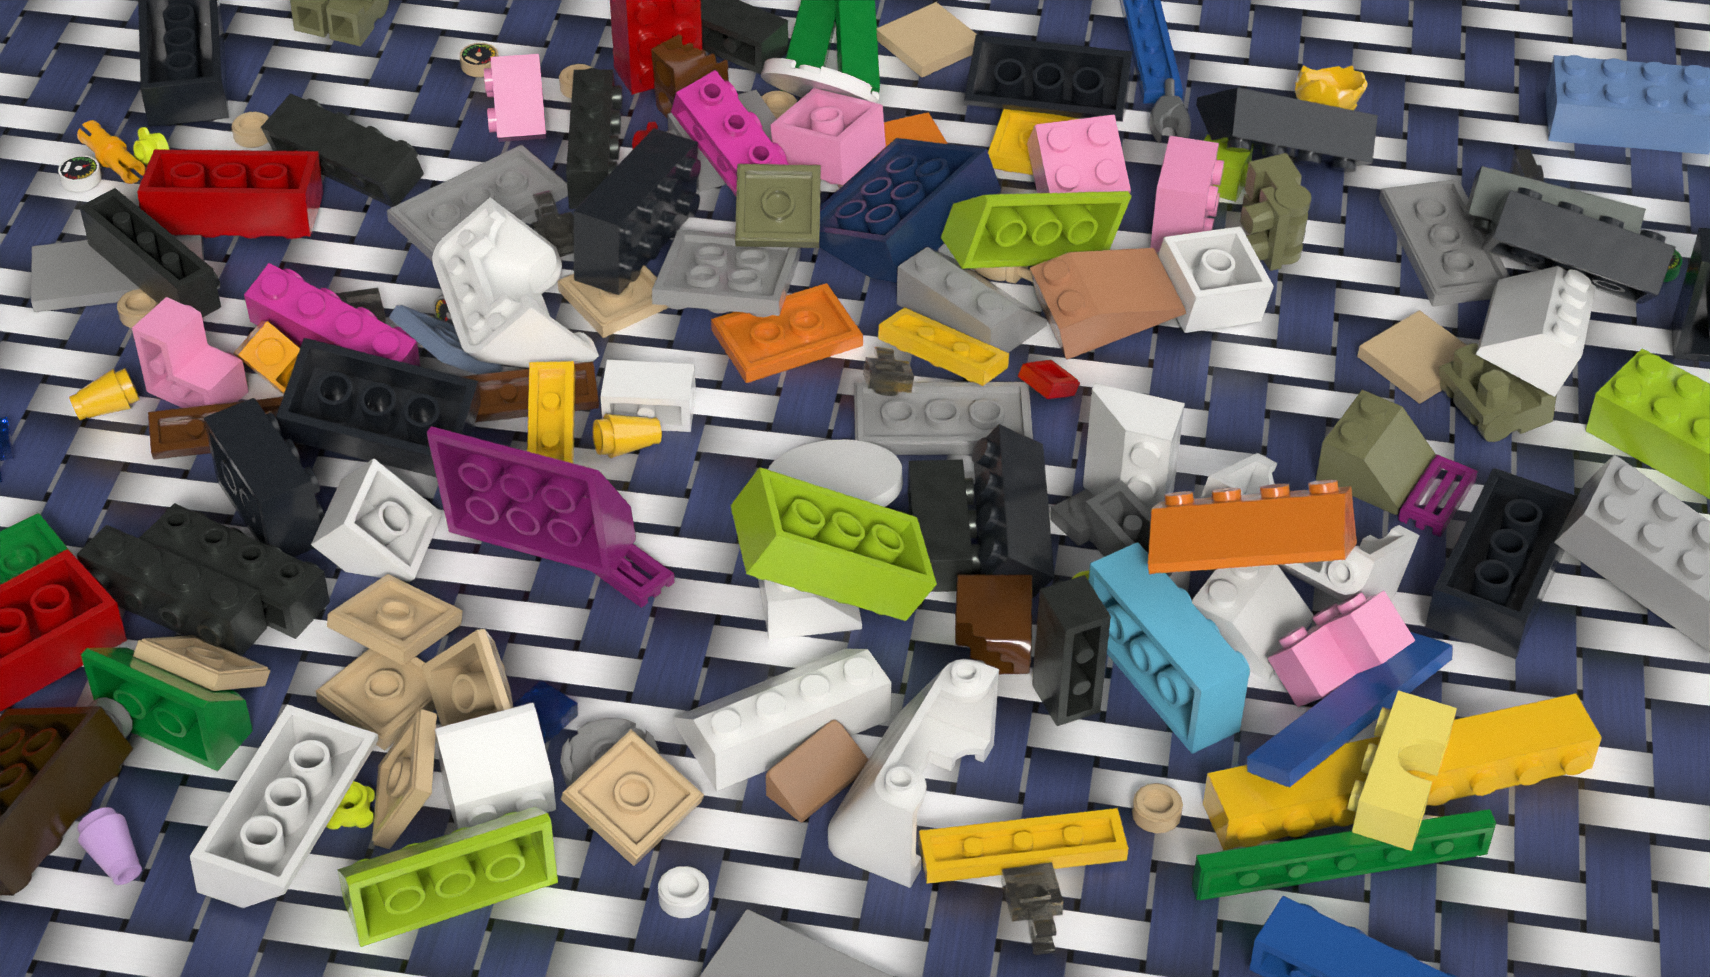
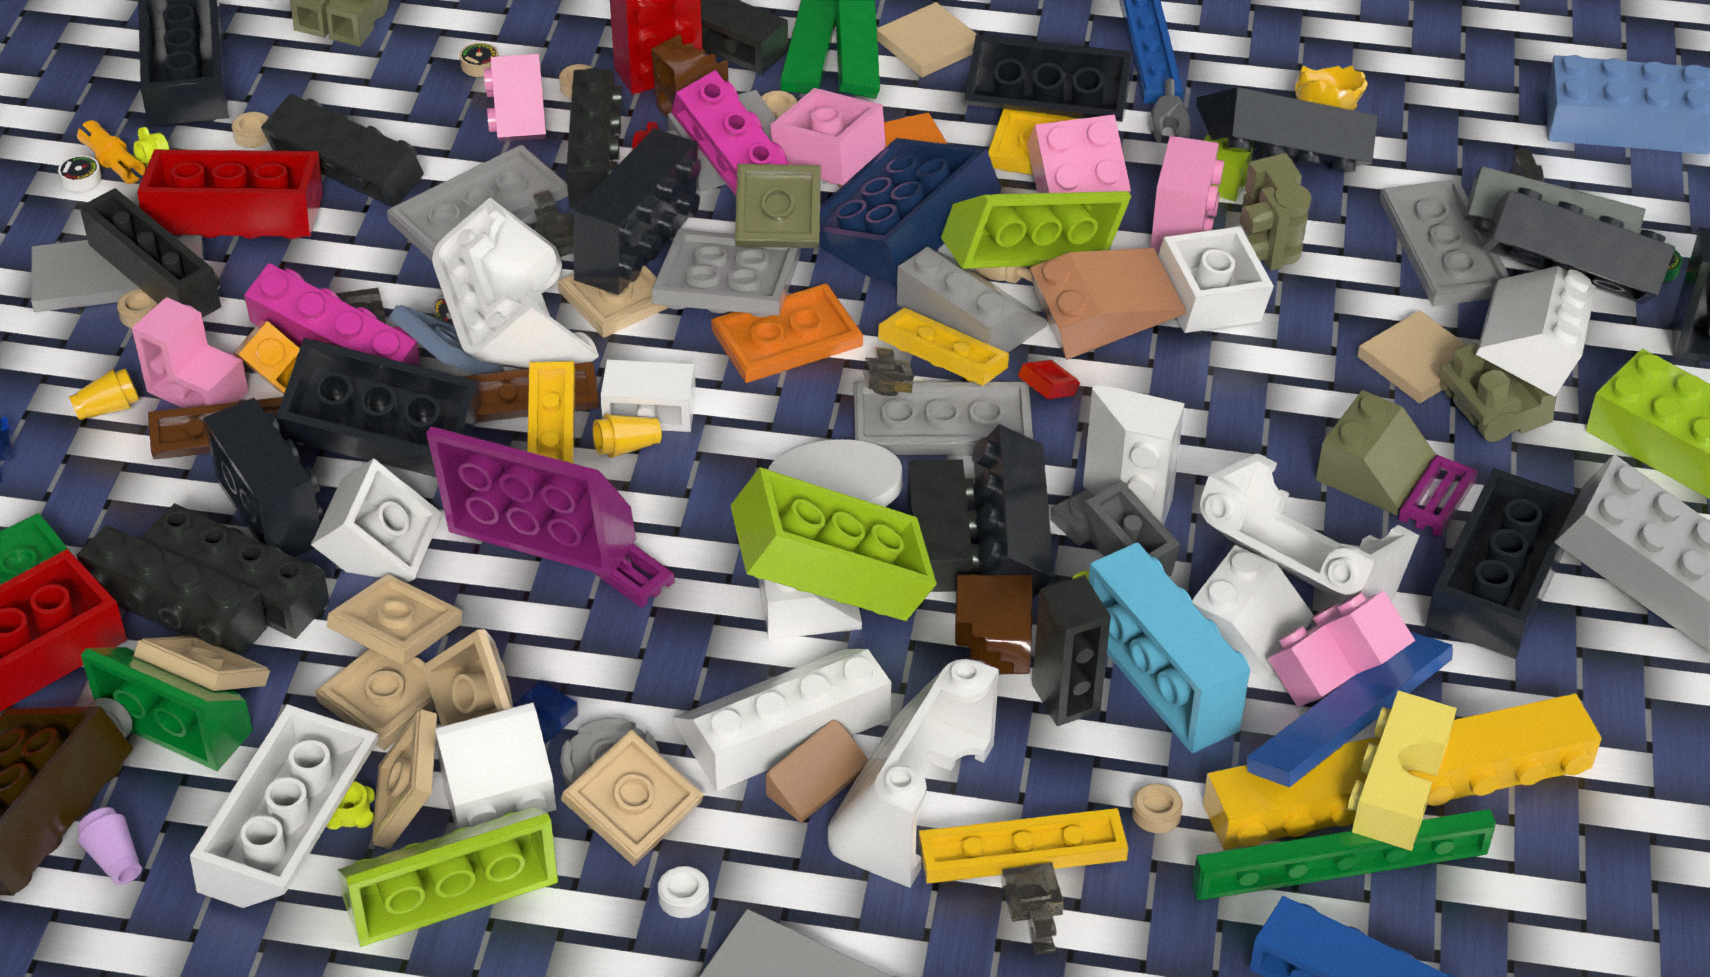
(783, 75): white tile -> none
(1252, 528): orange slope -> none

